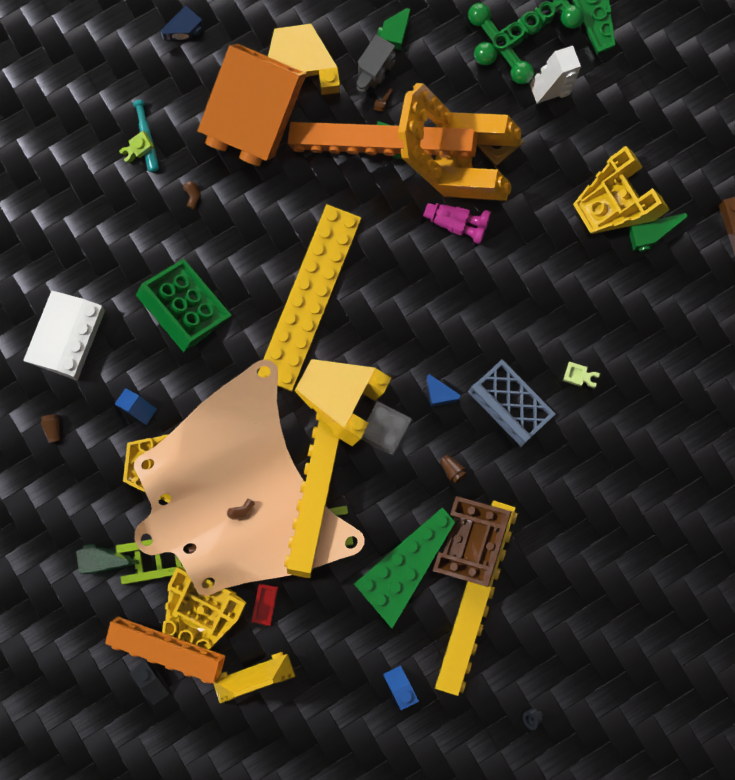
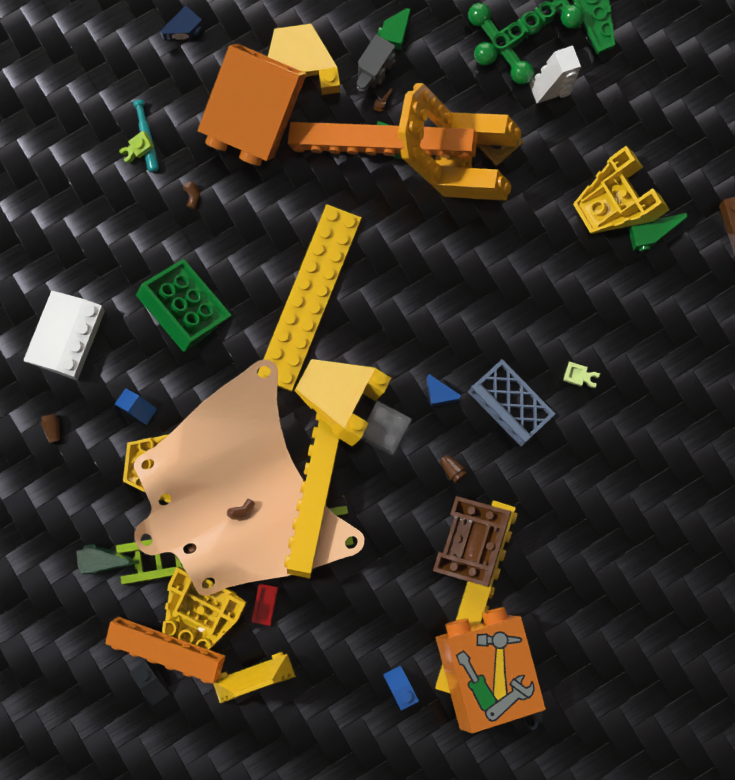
(397, 575): green wing -> none
(456, 218): dark pink piece -> none
(489, 671): none -> orange brick

